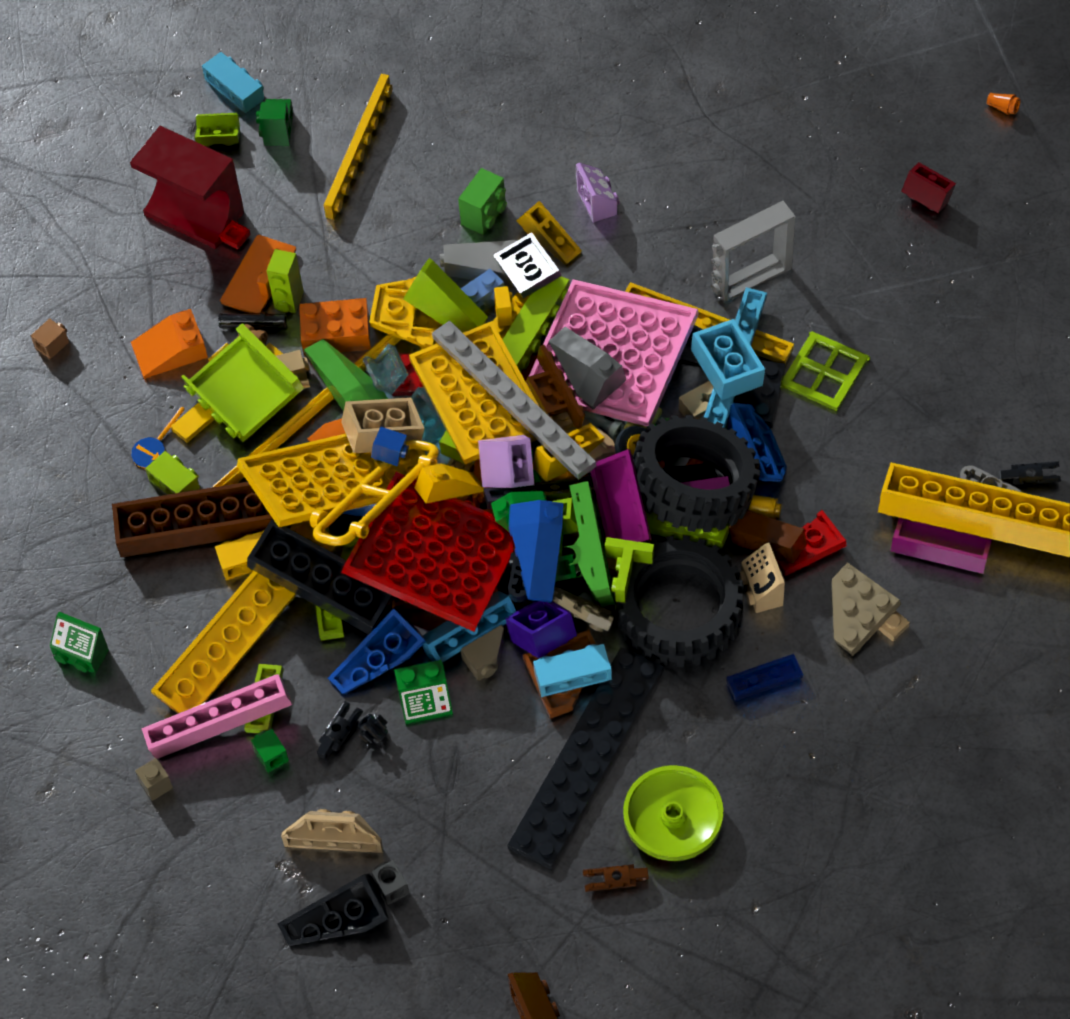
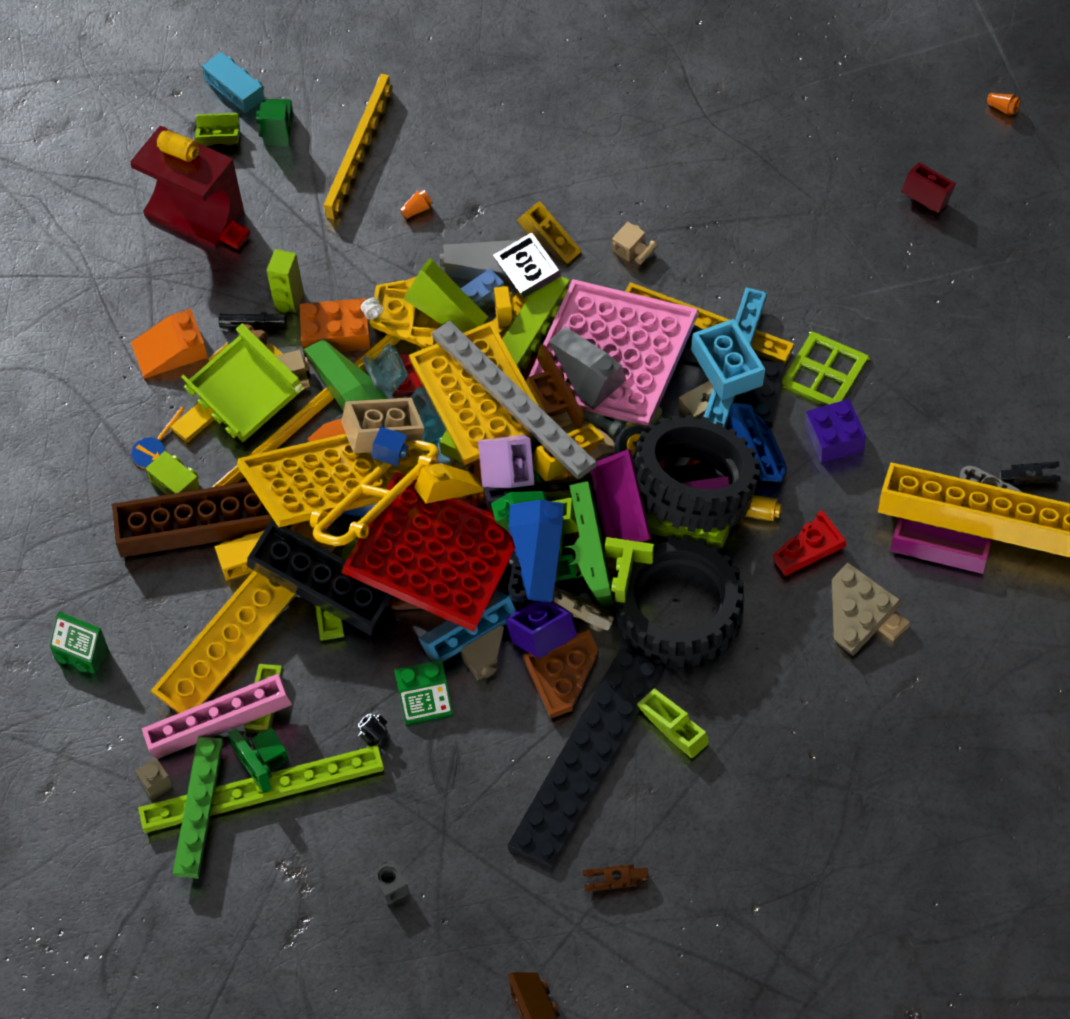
(50, 338): medium nougat brick -> none
(177, 145): none -> yellow head
(198, 807): none -> bright green plate
(250, 285): orange bracket -> none
(250, 760): none -> green plate
(282, 783): none -> lime plate
(331, 739): black hinge -> none
(332, 832): tan wedge -> none
(343, 912): black wedge -> none
(371, 308): none -> white bush
(384, 648): blue wedge -> none
(416, 204): none -> orange cone
(482, 201): bright green brick -> none
(572, 670): medium azure brick -> none
(596, 192): lavender slope -> none
(630, 242): none -> tan brick
(673, 813): lime dish -> none
(674, 723): none -> lime slope
(756, 530): reddish brown brick -> none
(763, 580): tan slope -> none
(764, 677): clear blue plate -> none
(775, 218): light grey window -> none
(835, 430): none -> dark purple brick

